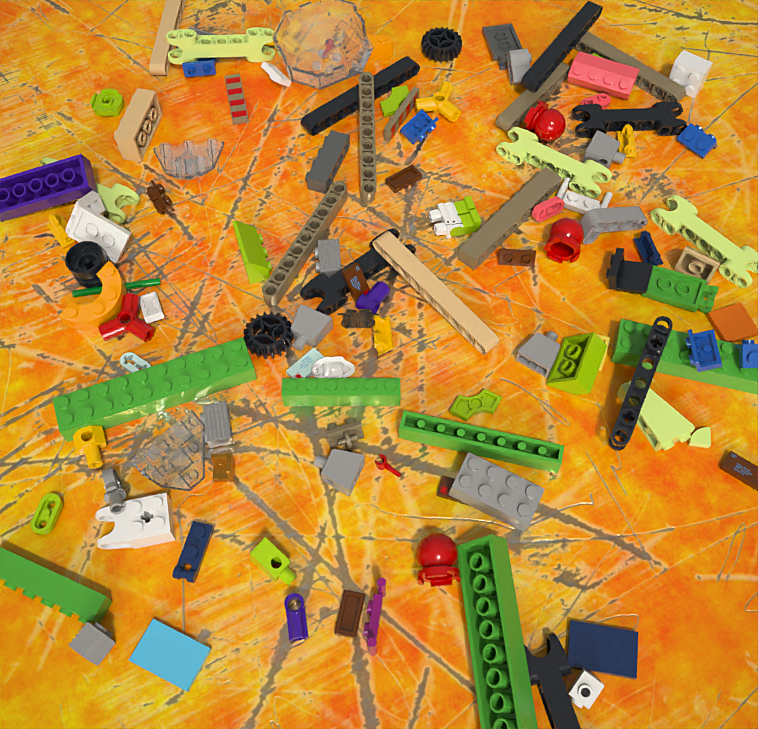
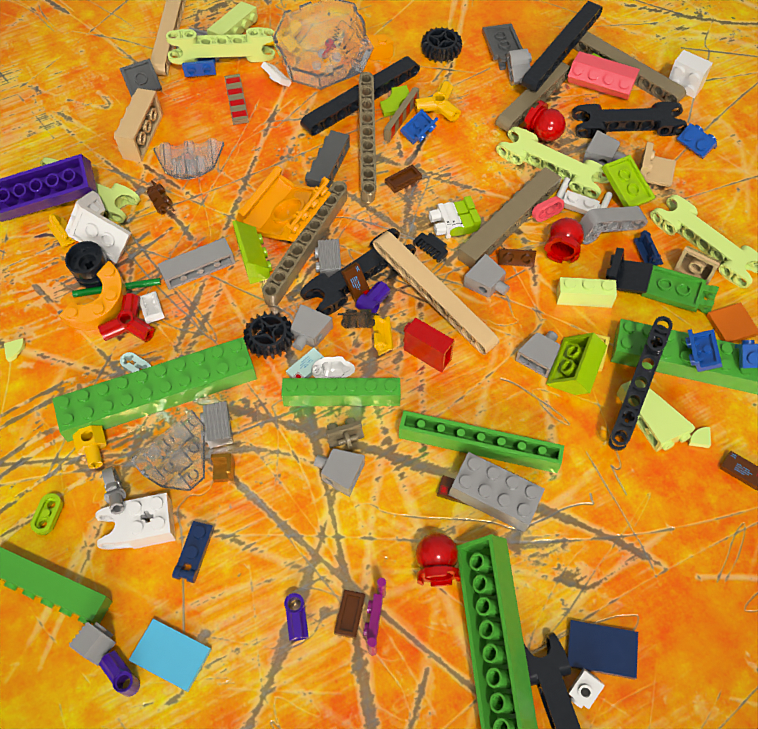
(13, 348): none -> yellowish green tile
(100, 104): lime plate -> none
(118, 673): none -> dark purple piece
(140, 76): none -> dark grey tile
(196, 263): none -> light grey brick
(235, 21): none -> yellowish green brick
(266, 555): lime torso -> none
(281, 207): none -> light orange panel
(381, 466): red hand -> none
(428, 344): none -> red brick
(433, 243): none -> black piece
(467, 407): lime tile -> none
(486, 278): none -> light grey torso
(586, 292): none -> yellowish green brick
(601, 99): coral plate -> none
(627, 141): yellow hinge -> none
(628, 182): none -> lime plate
(656, 169): none -> tan bracket

